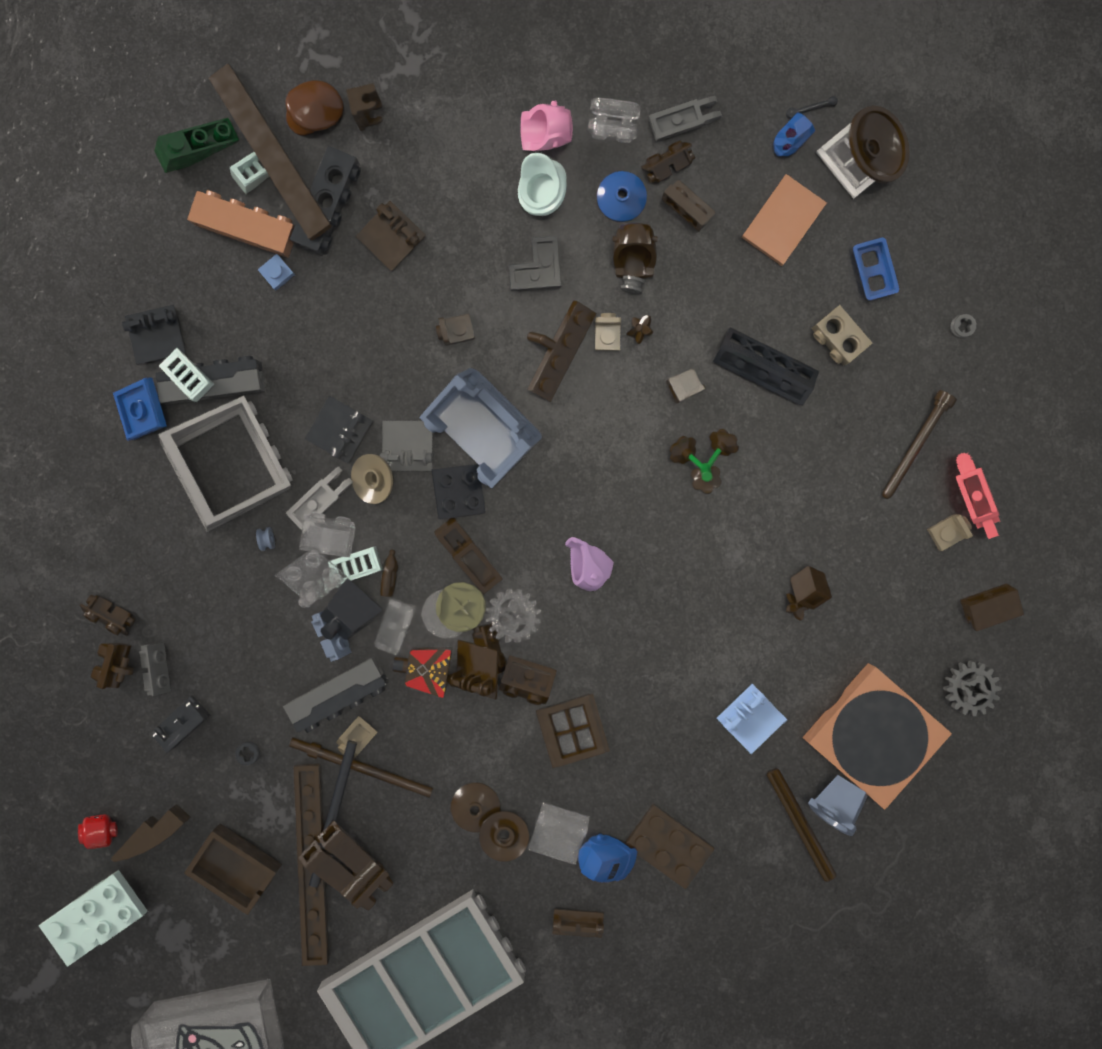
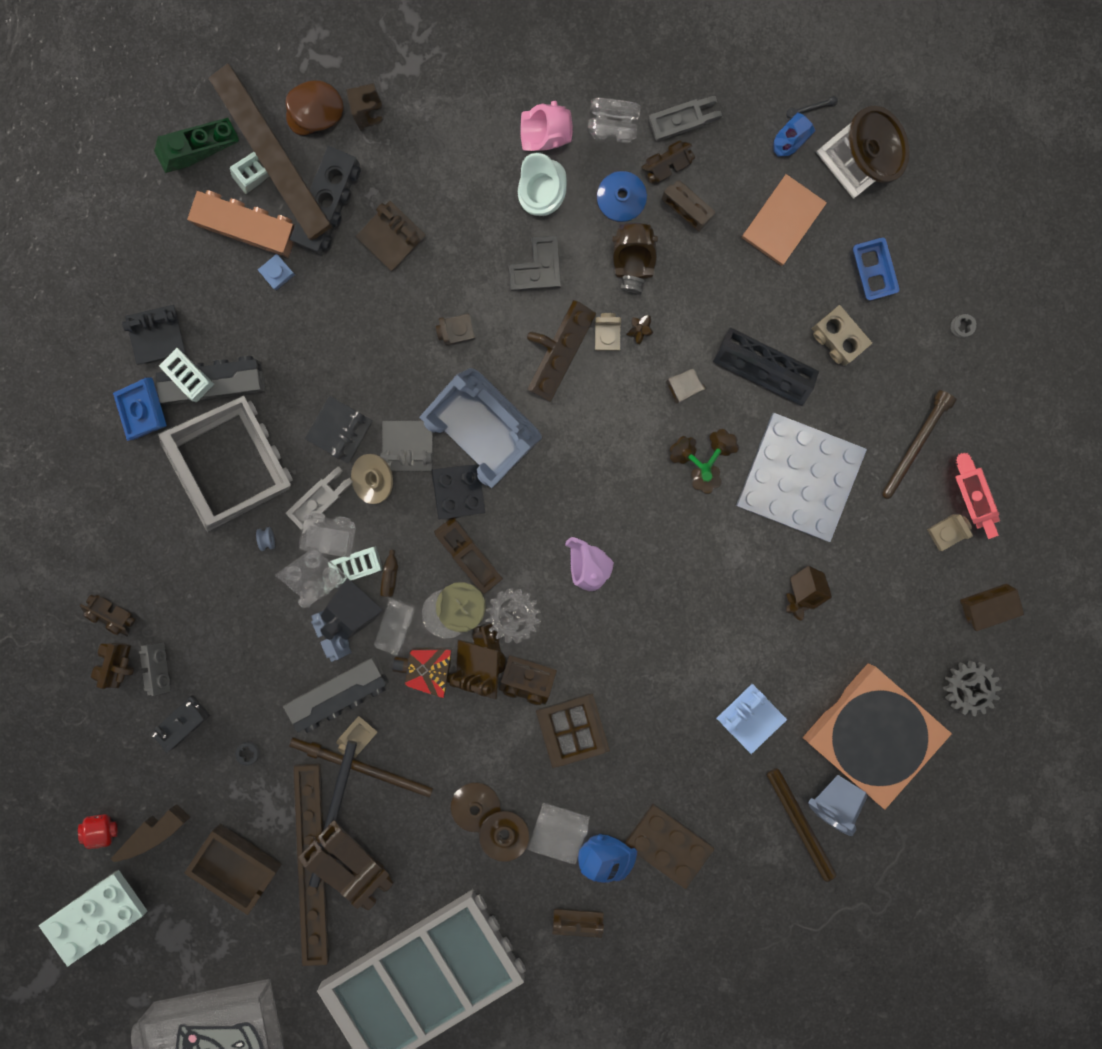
(801, 477): none -> plate

